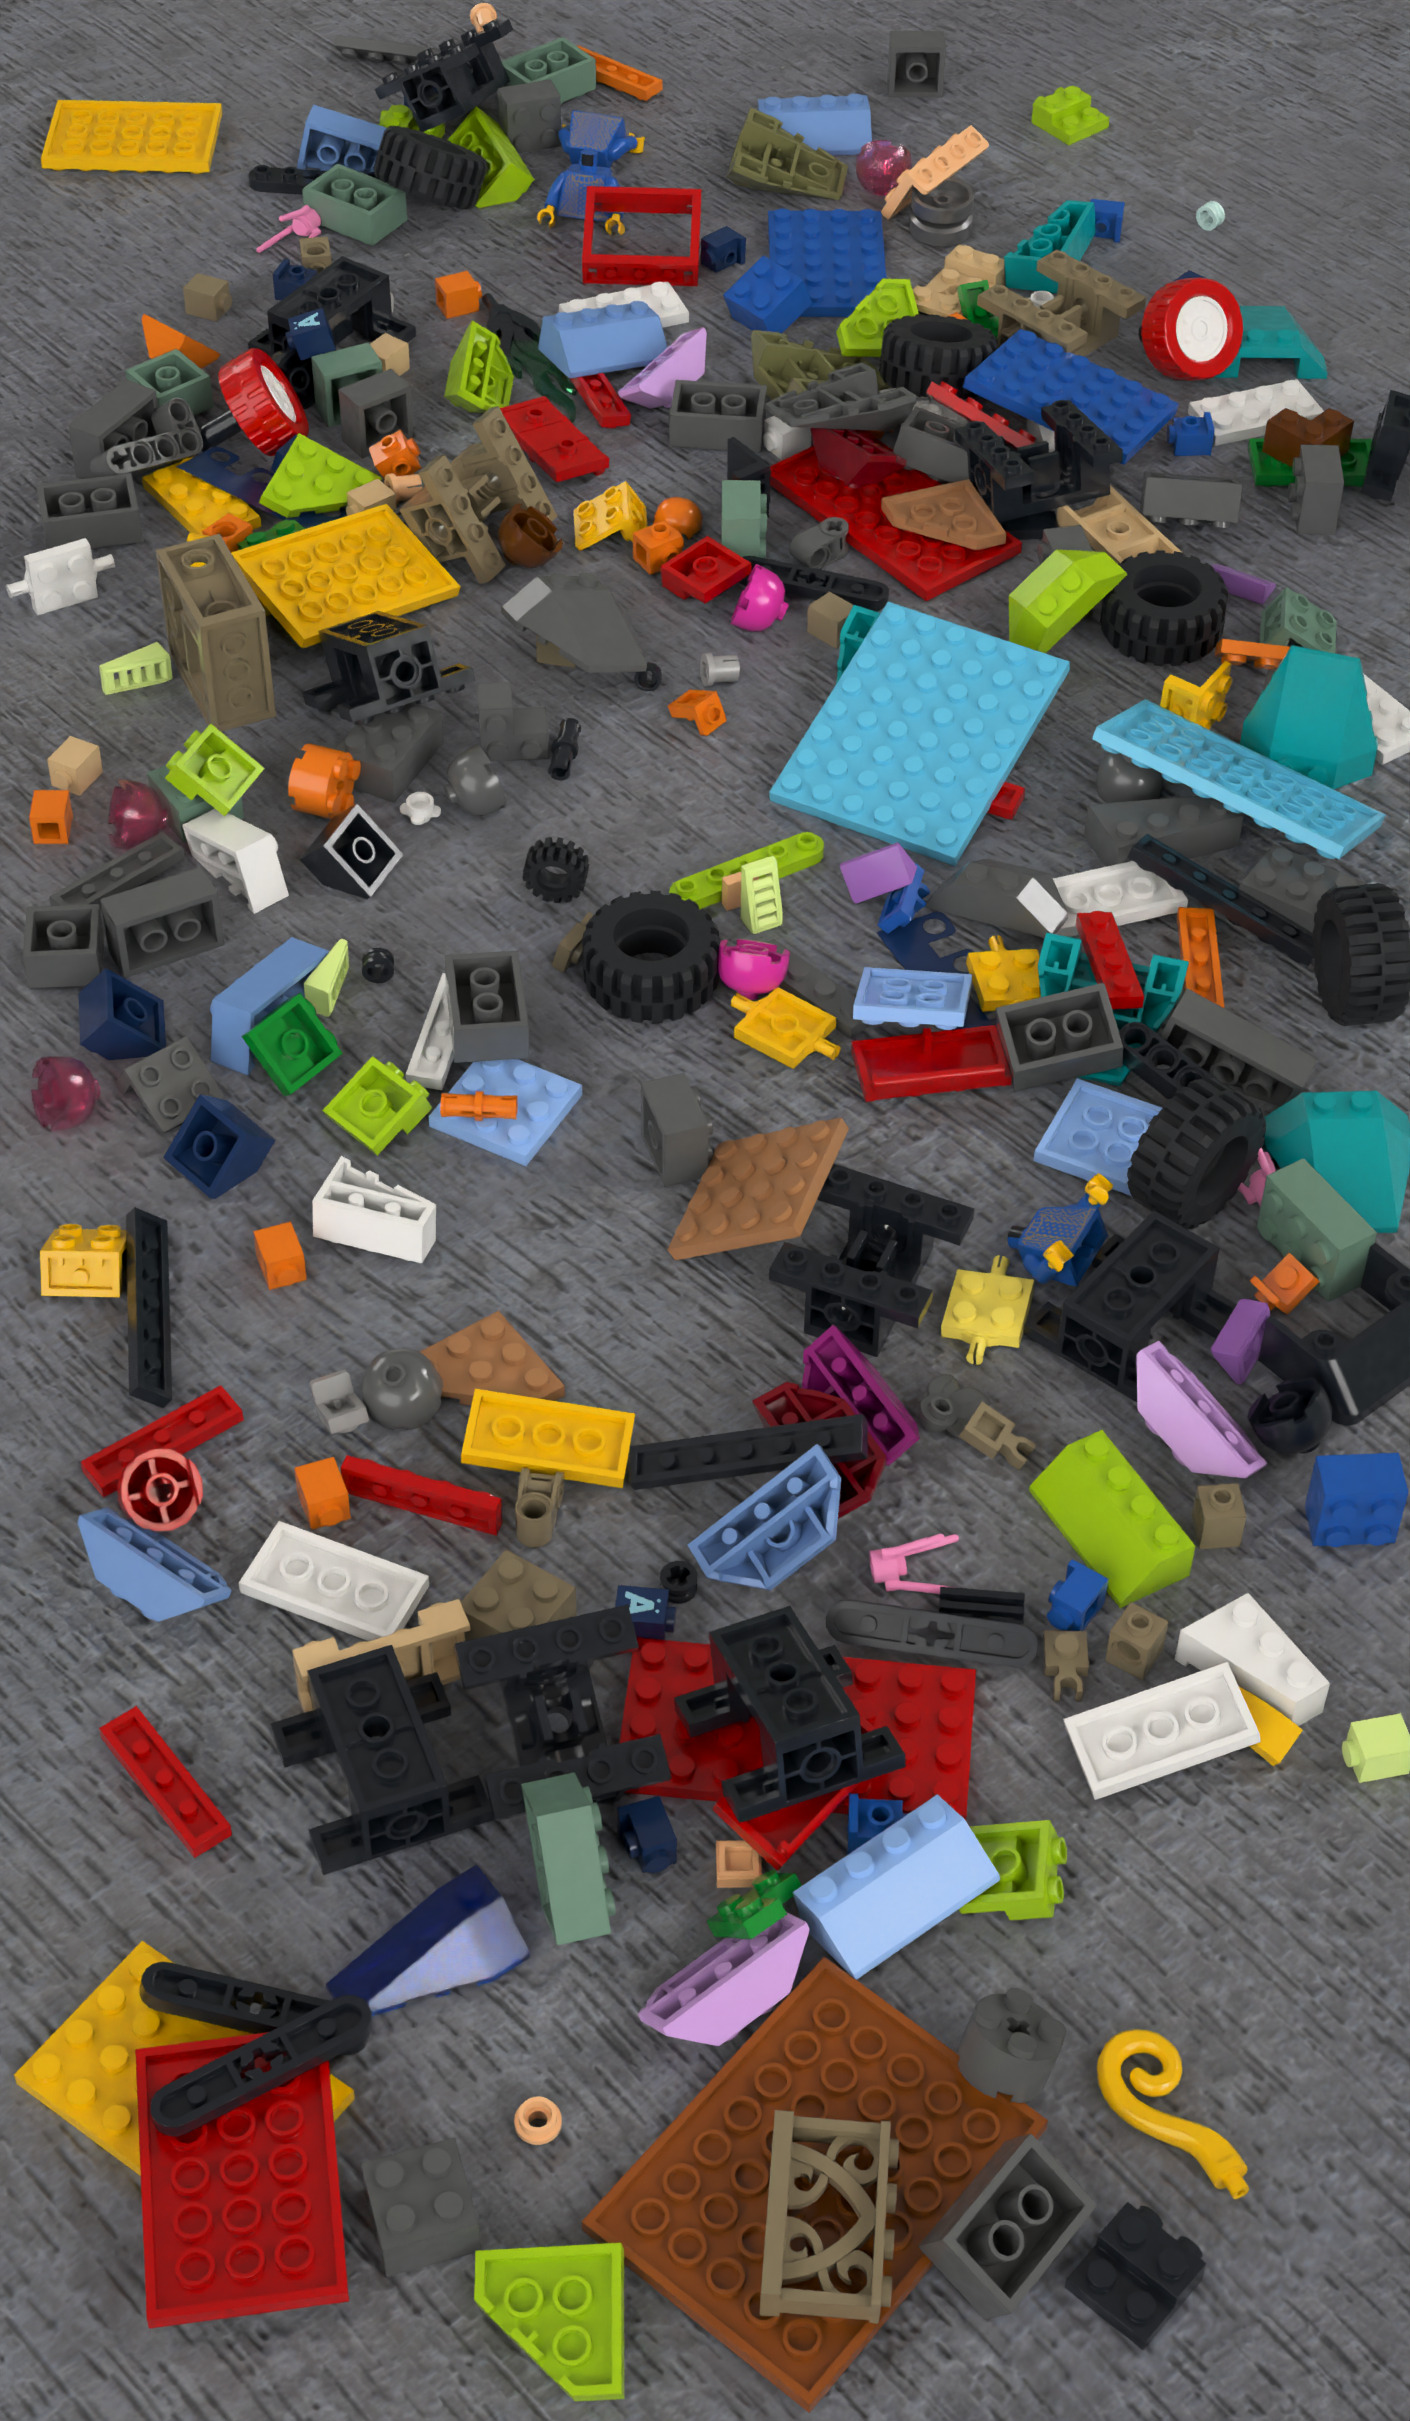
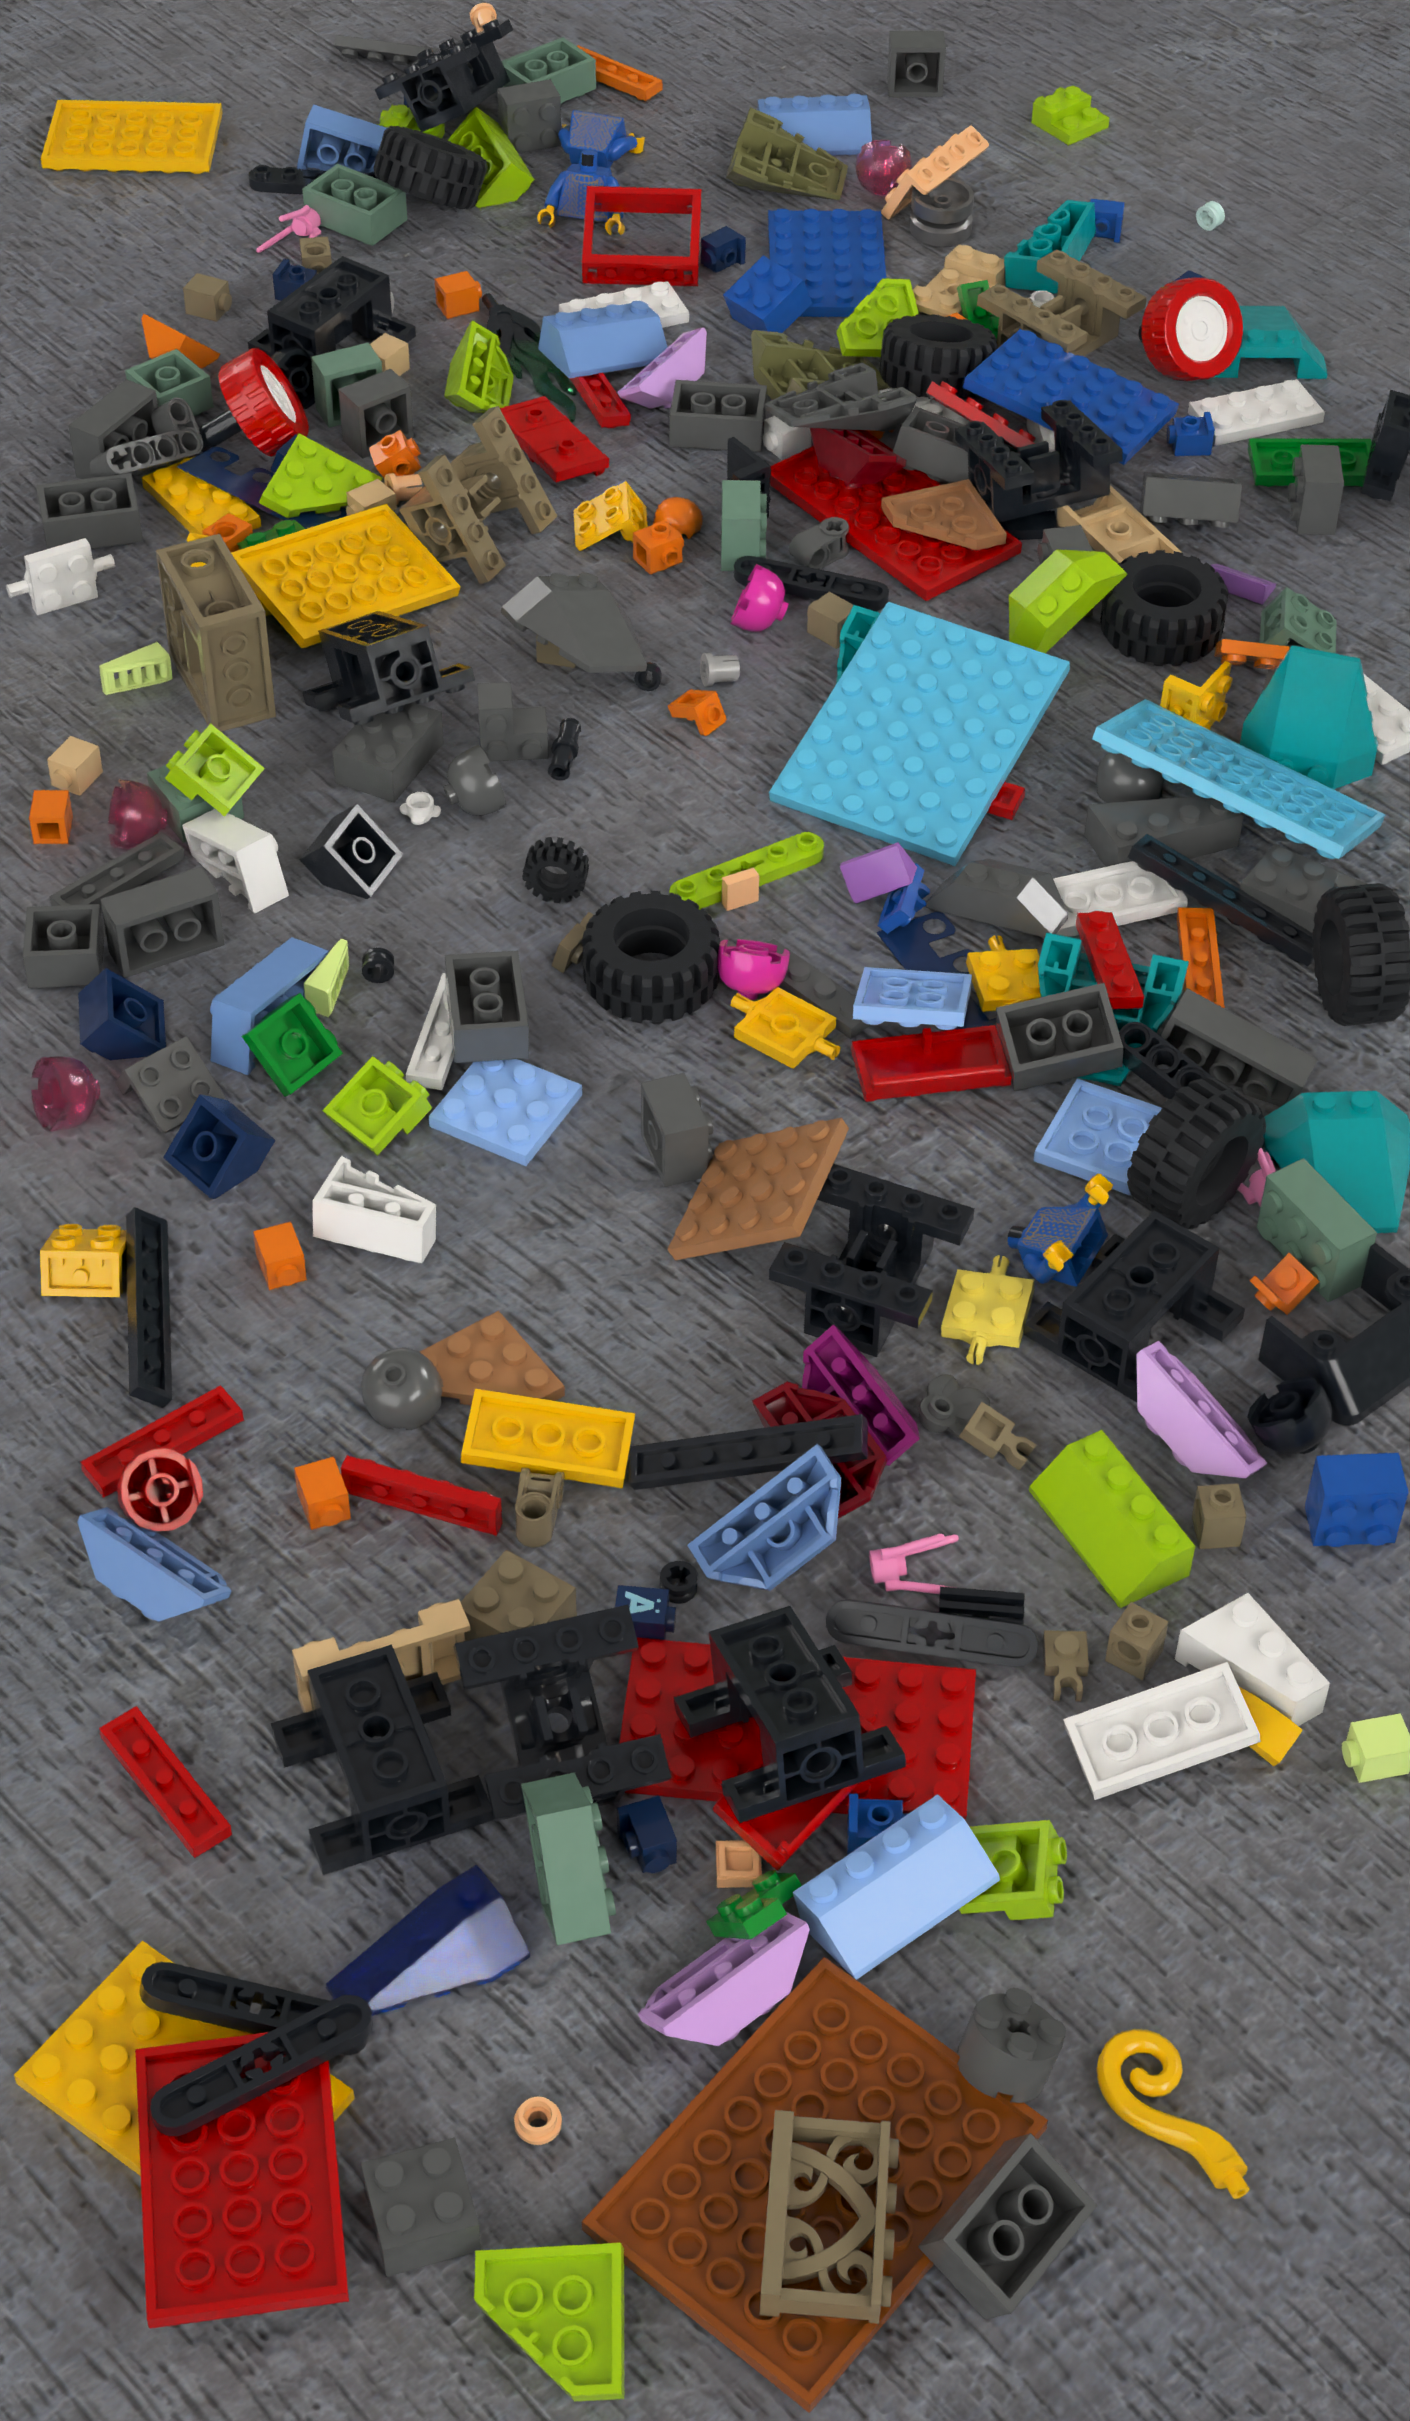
(310, 334): dark blue brick -> none
(323, 781): orange brick -> none
(333, 1583): white plate -> none
(337, 1403): light grey bracket -> none
(479, 1106): orange pin -> none
(528, 537): reddish brown cylinder -> none
(704, 570): red plate -> none
(761, 908): yellowish green slope -> none
(1077, 1598): blue brick -> none
(1137, 2274): black plate -> none
(1241, 1339): medium lavender slope -> none
(1290, 430): reddish brown brick -> none

